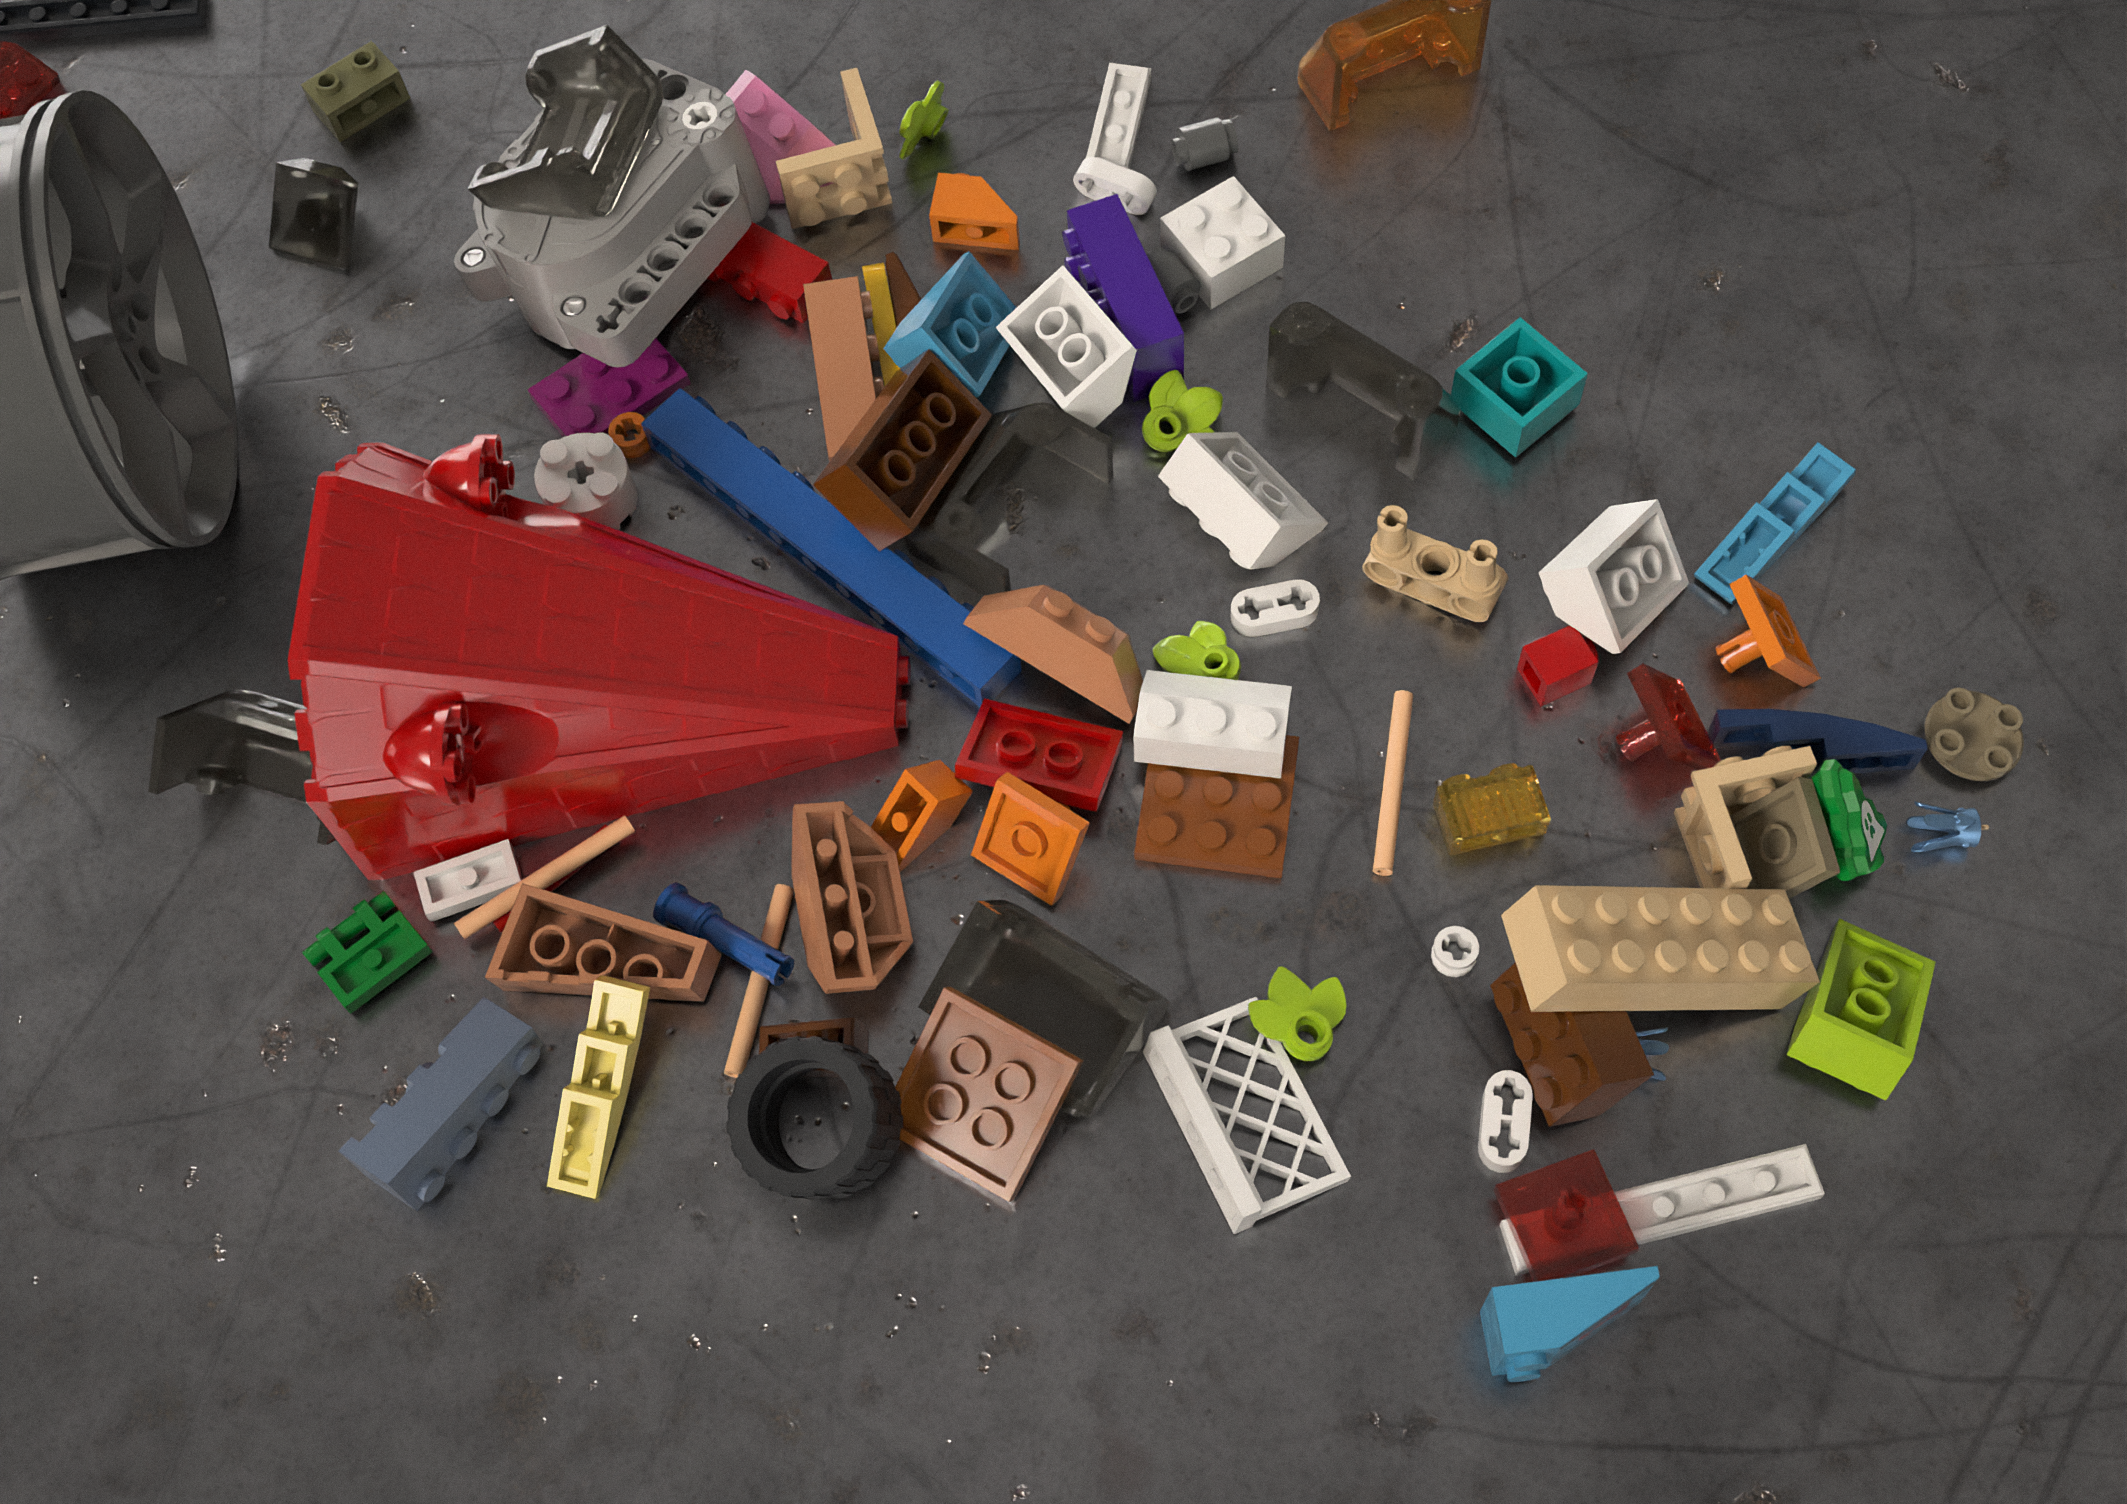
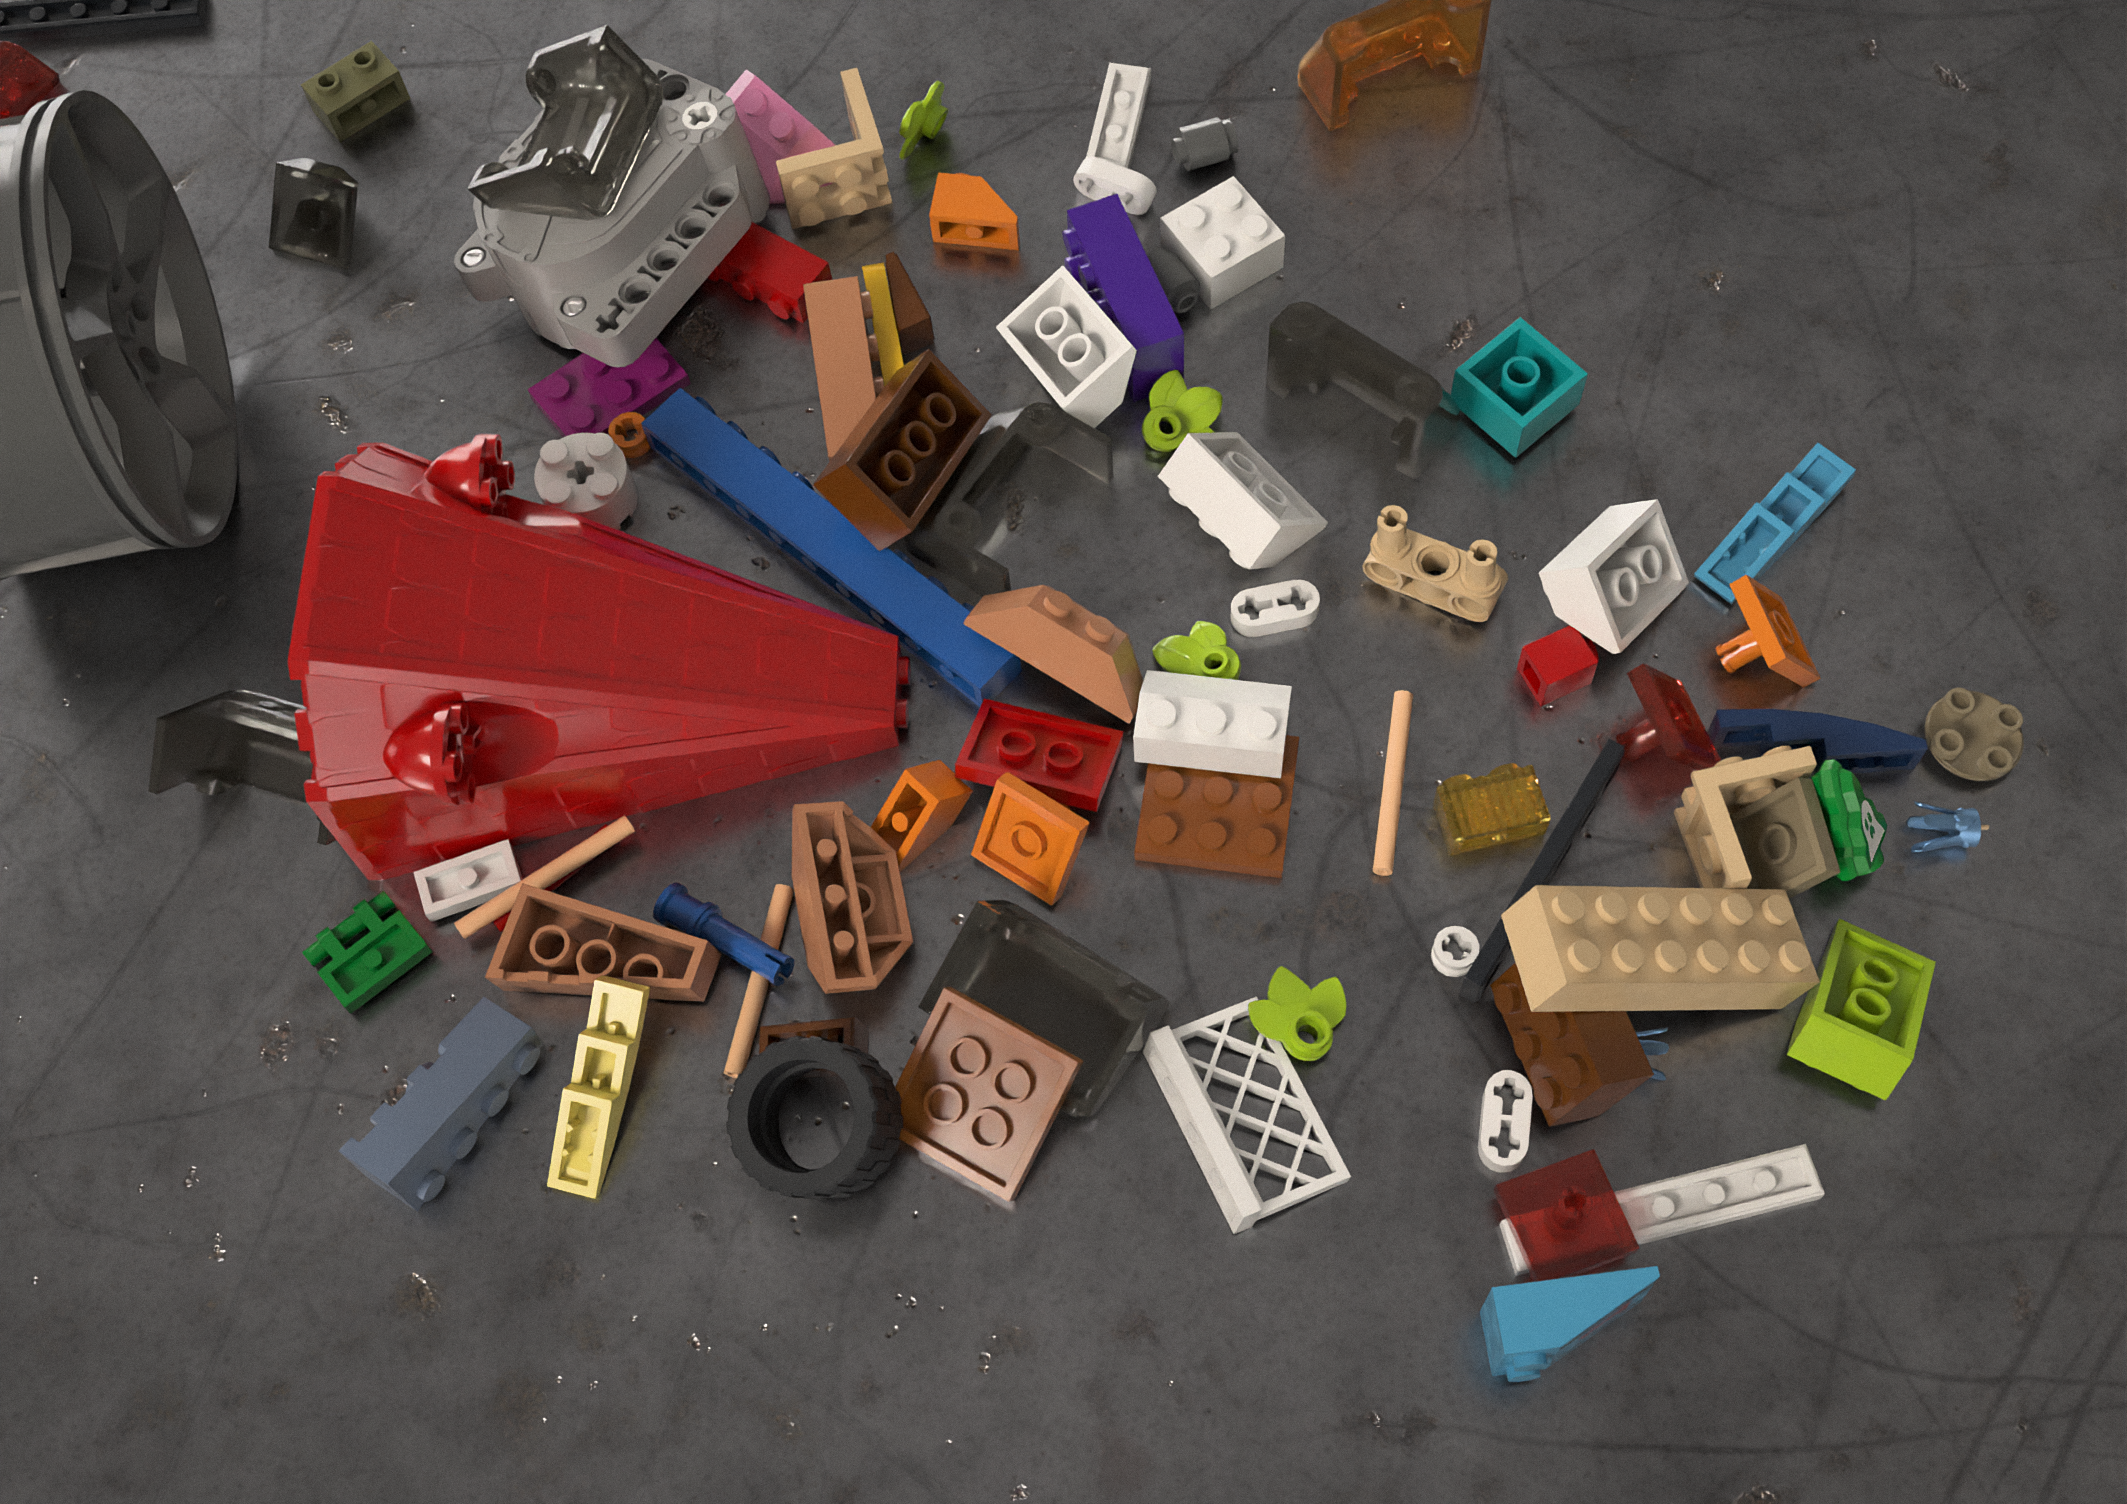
(957, 325): dark azure slope -> none
(1545, 865): none -> black tile

